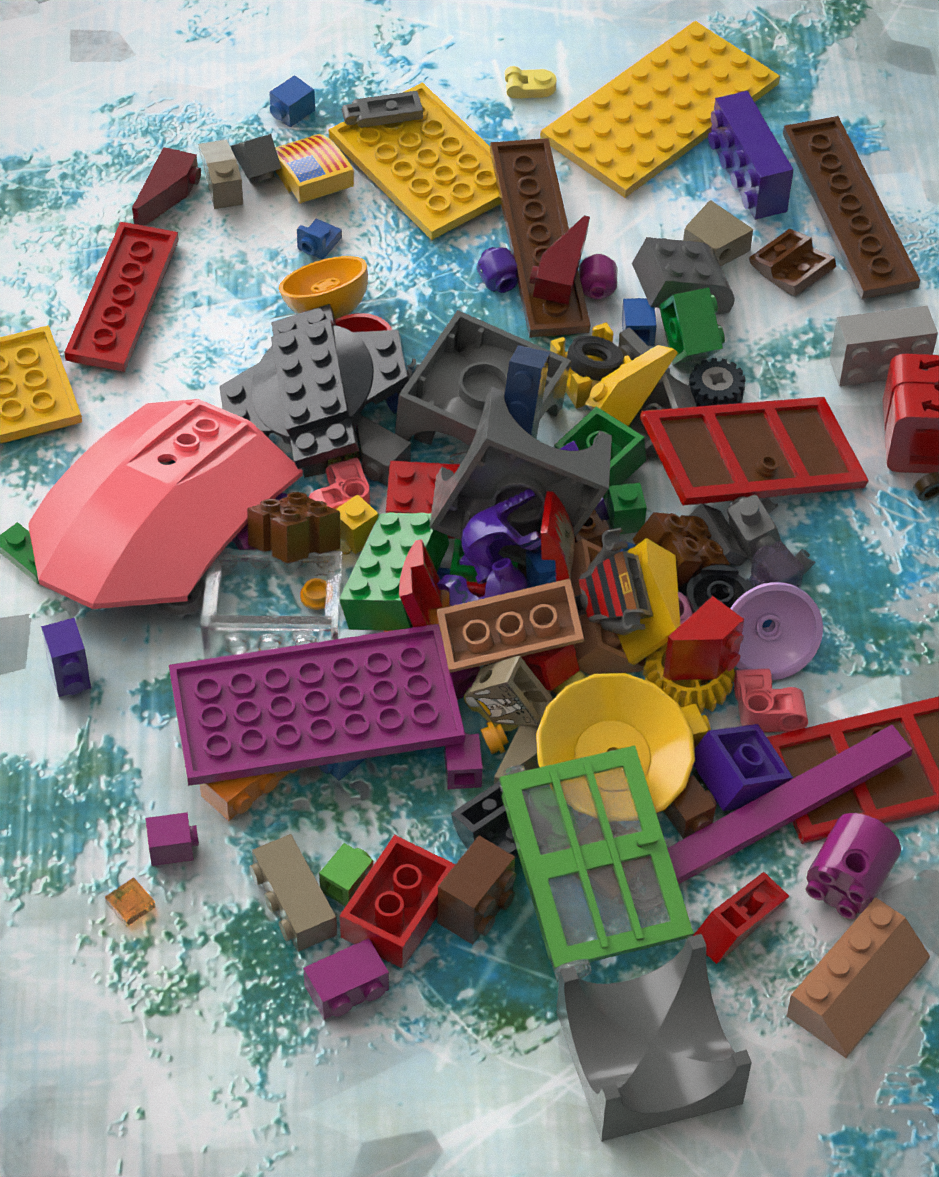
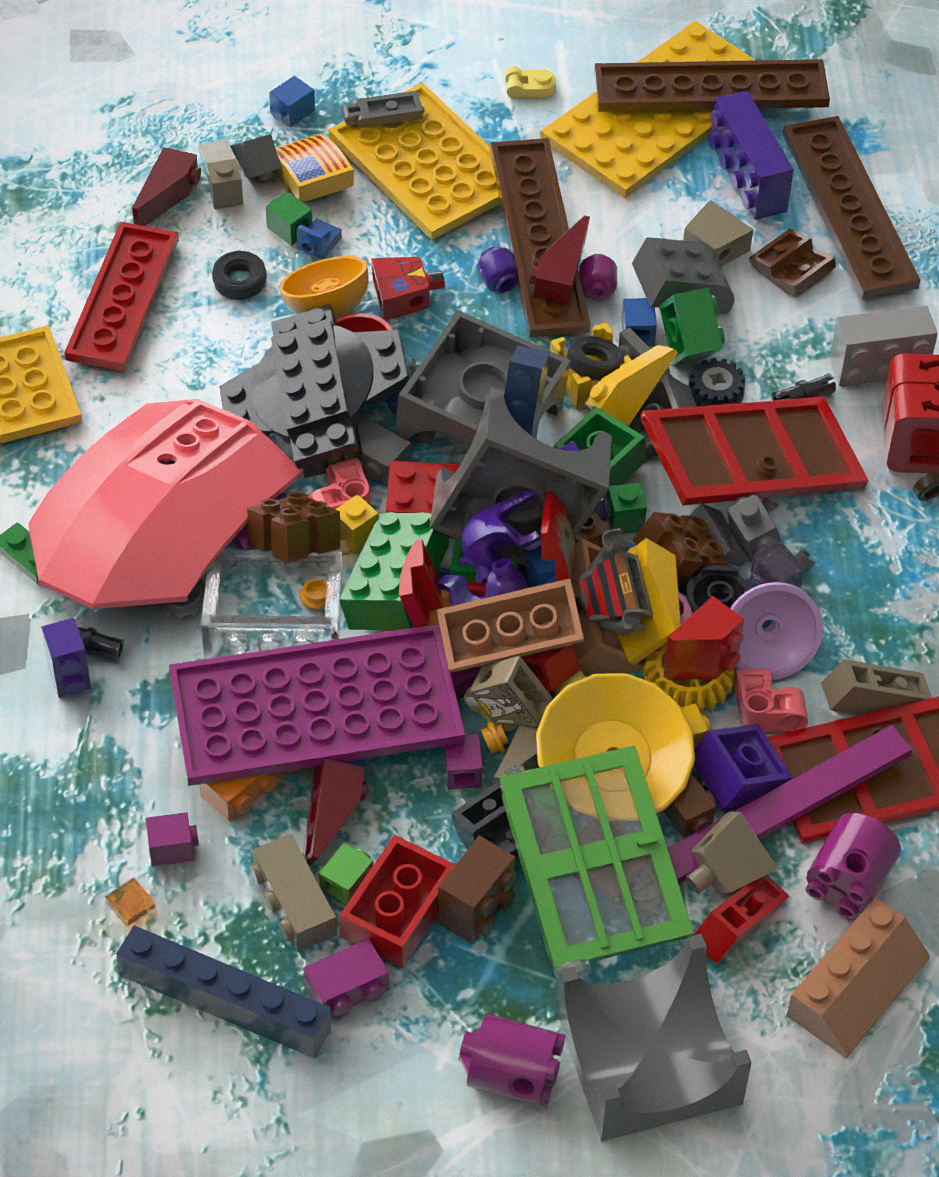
(100, 643): none -> black pin
(224, 991): none -> dark blue brick
(239, 289): none -> black tyre
(286, 215): none -> green brick
(334, 795): none -> dark red slope
(403, 285): none -> red torso
(512, 1059): none -> magenta cylinder
(698, 83): none -> reddish brown plate
(729, 857): none -> dark tan torso
(803, 389): none -> black pin
(868, 687): none -> dark tan slope

